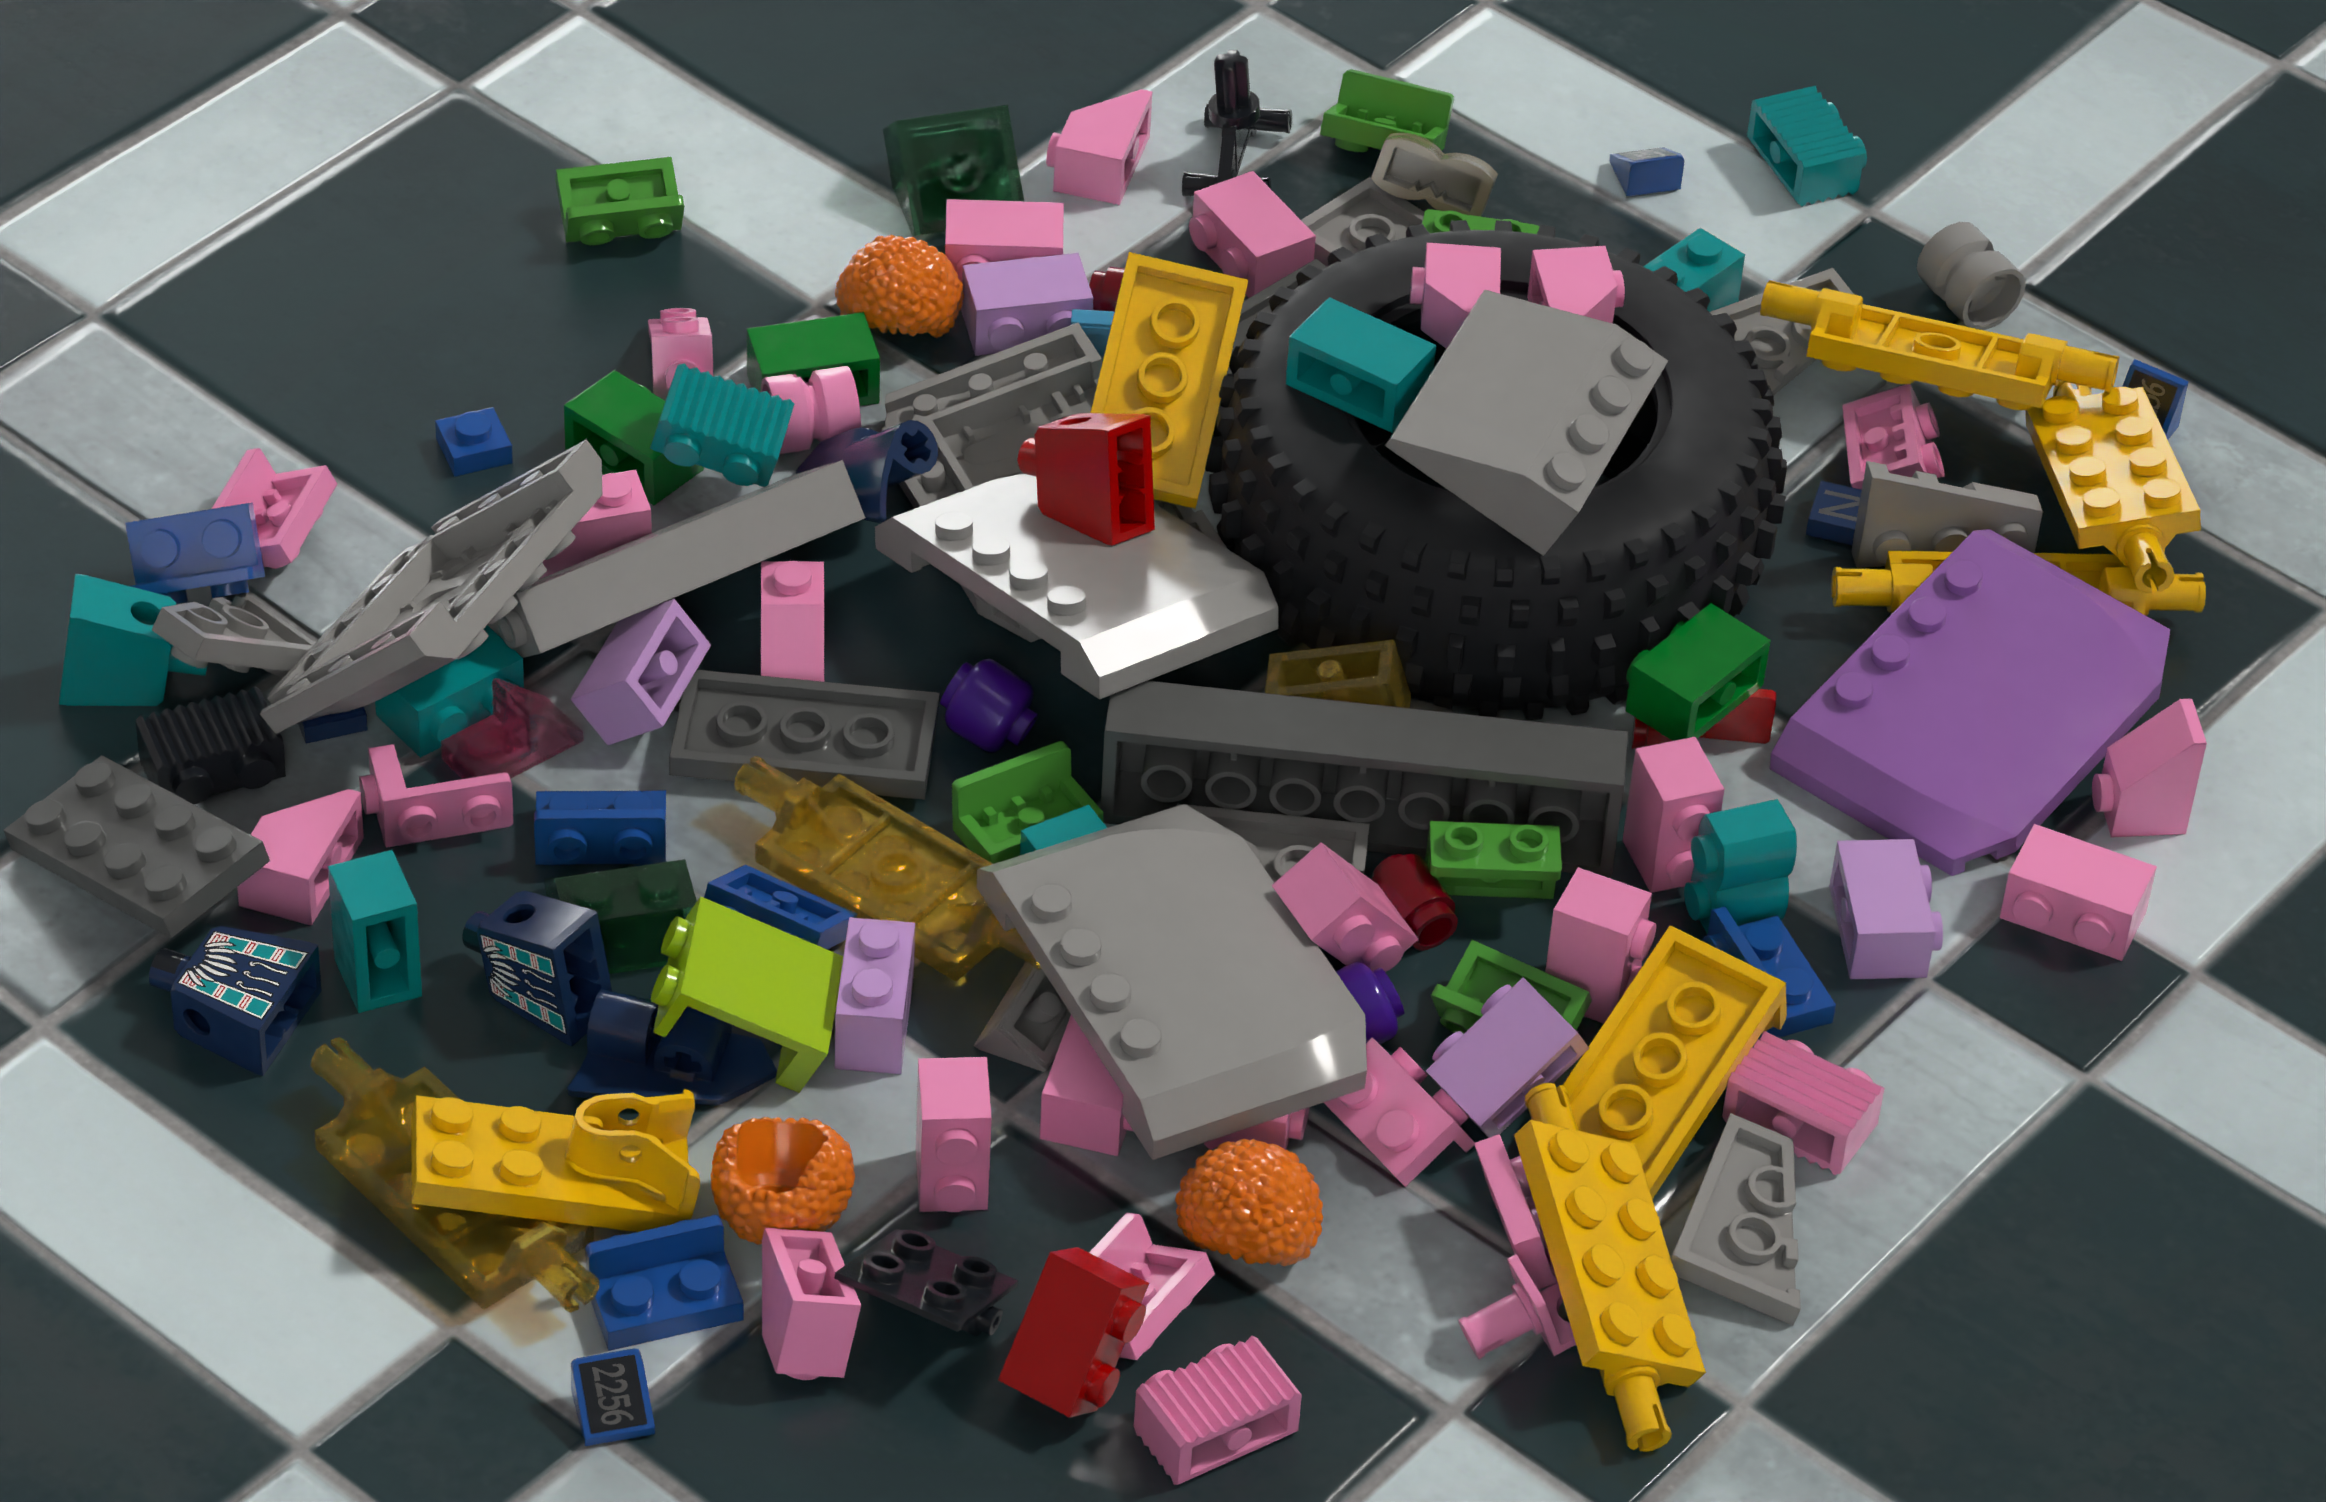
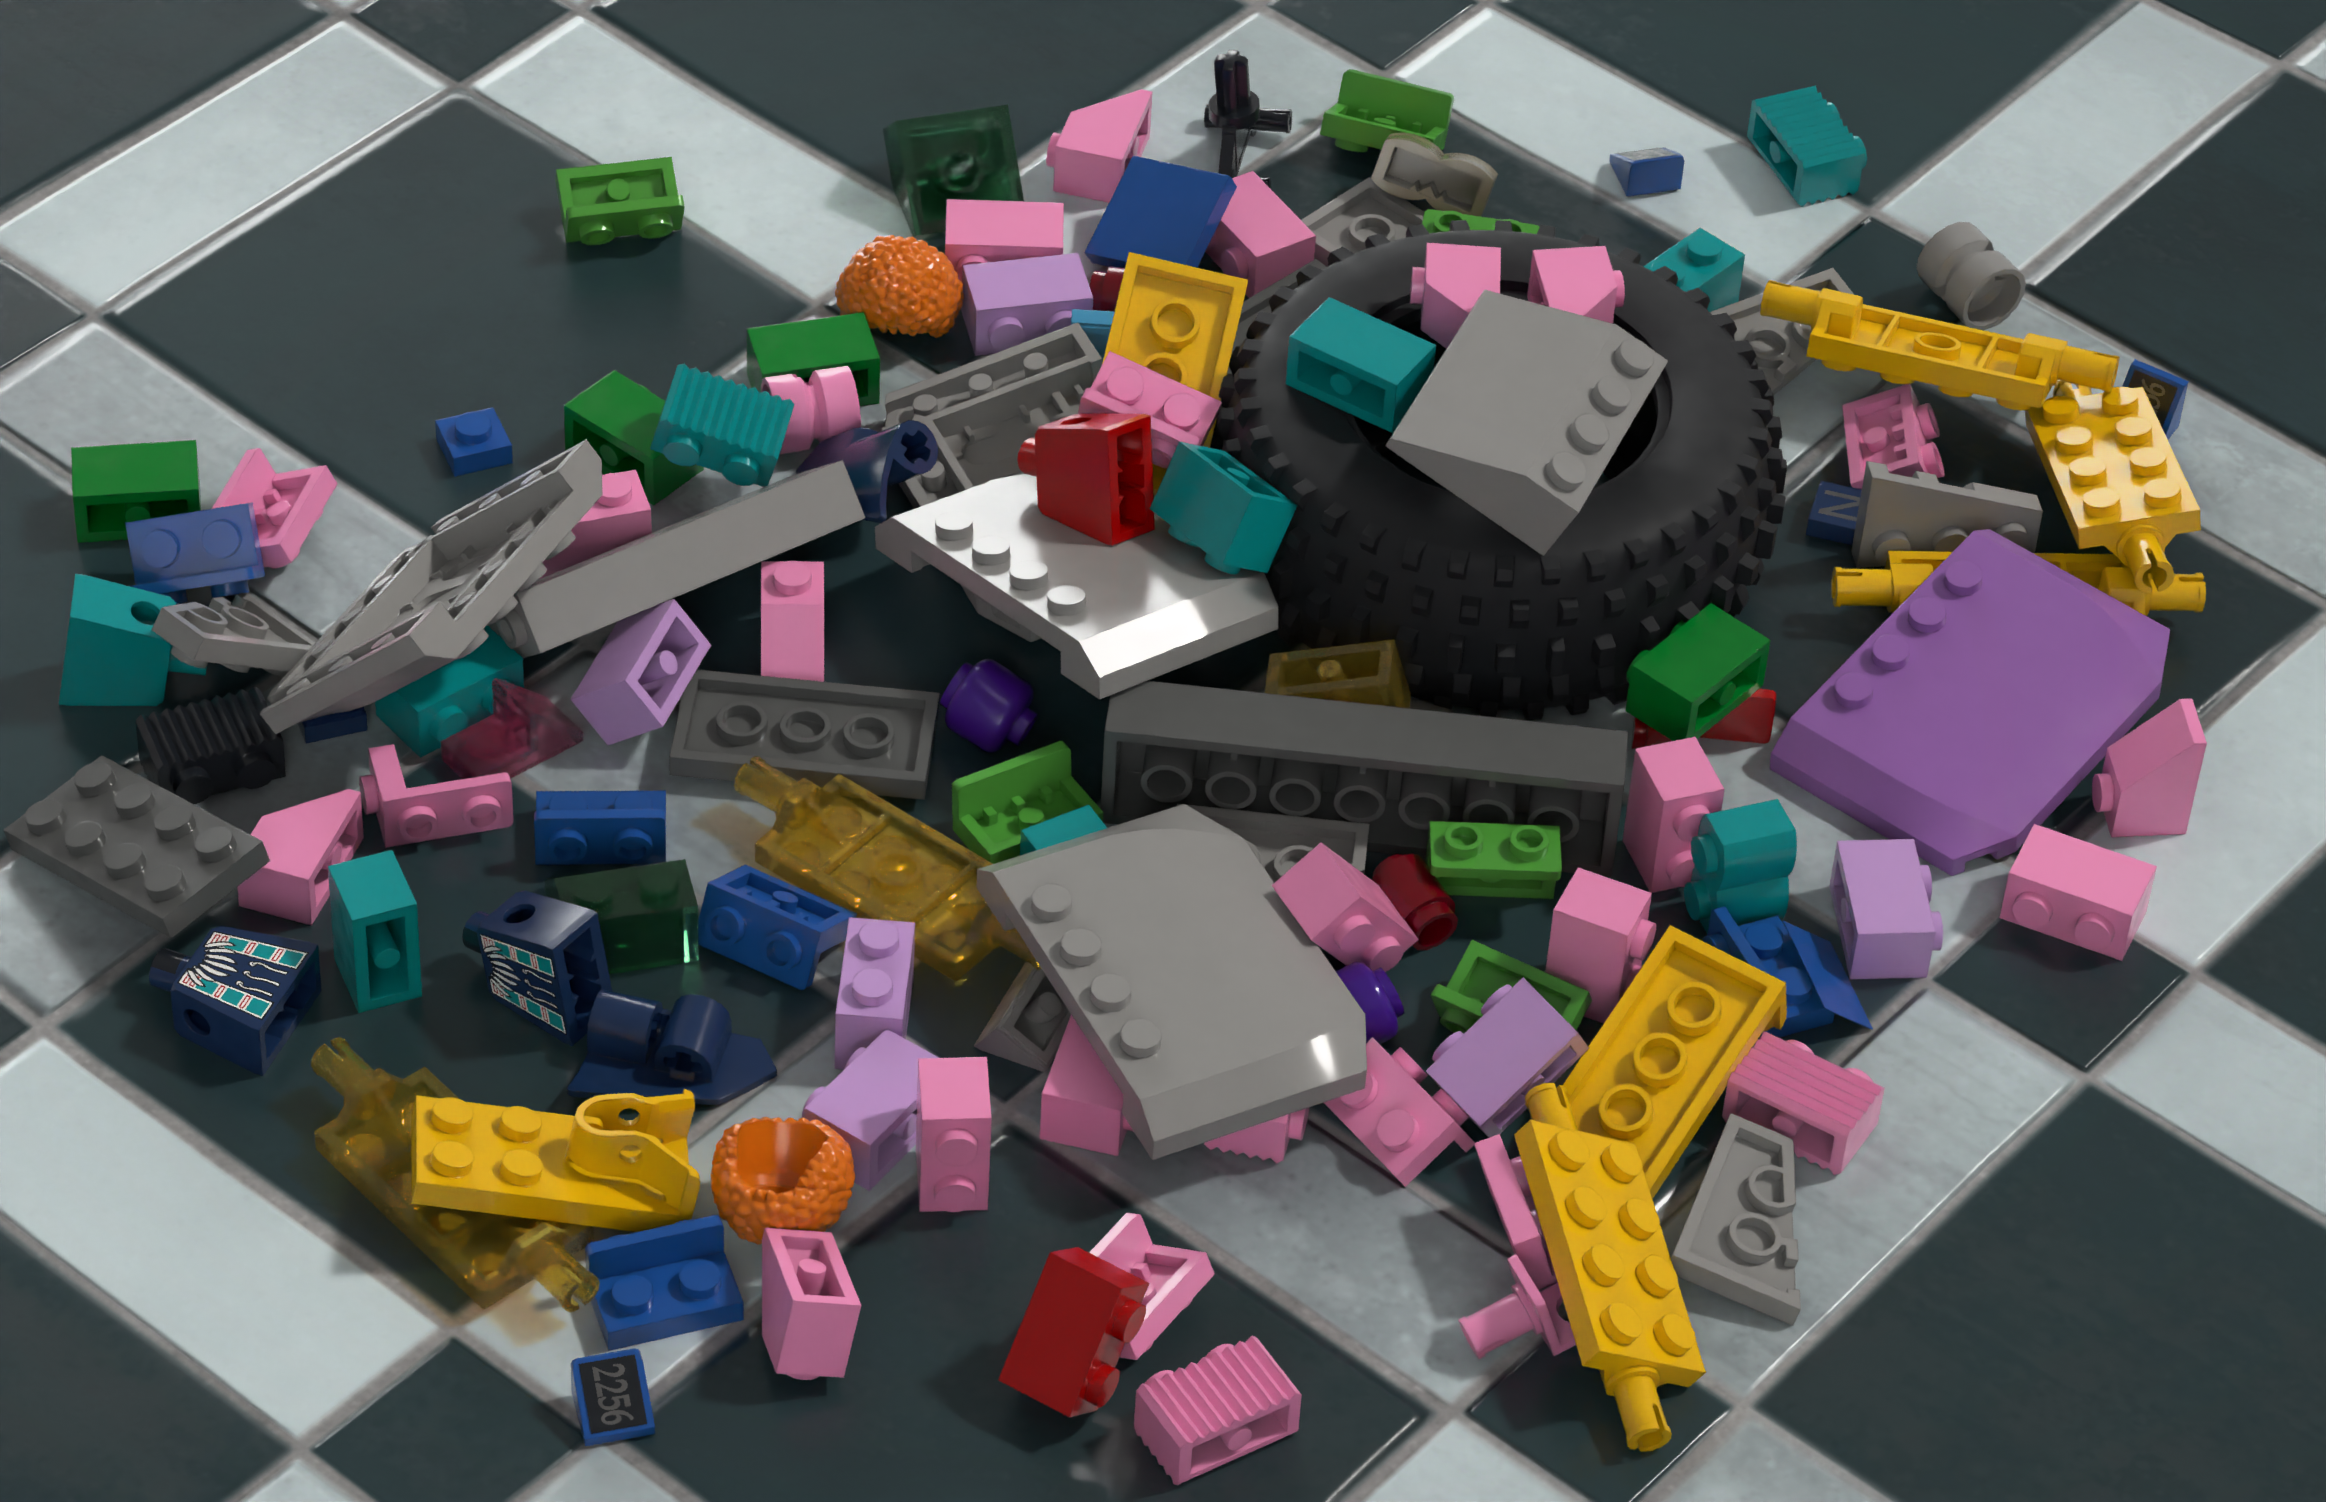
(132, 485): none -> green brick
(676, 341): bright pink bracket -> none
(753, 981): lime panel -> none
(873, 1105): none -> lavender brick
(931, 1281): black hinge -> none
(1161, 214): none -> blue tile
(1174, 408): none -> bright pink bracket
(1222, 509): none -> teal brick
(1251, 1203): orange hair -> none
(1827, 975): none -> blue sticker

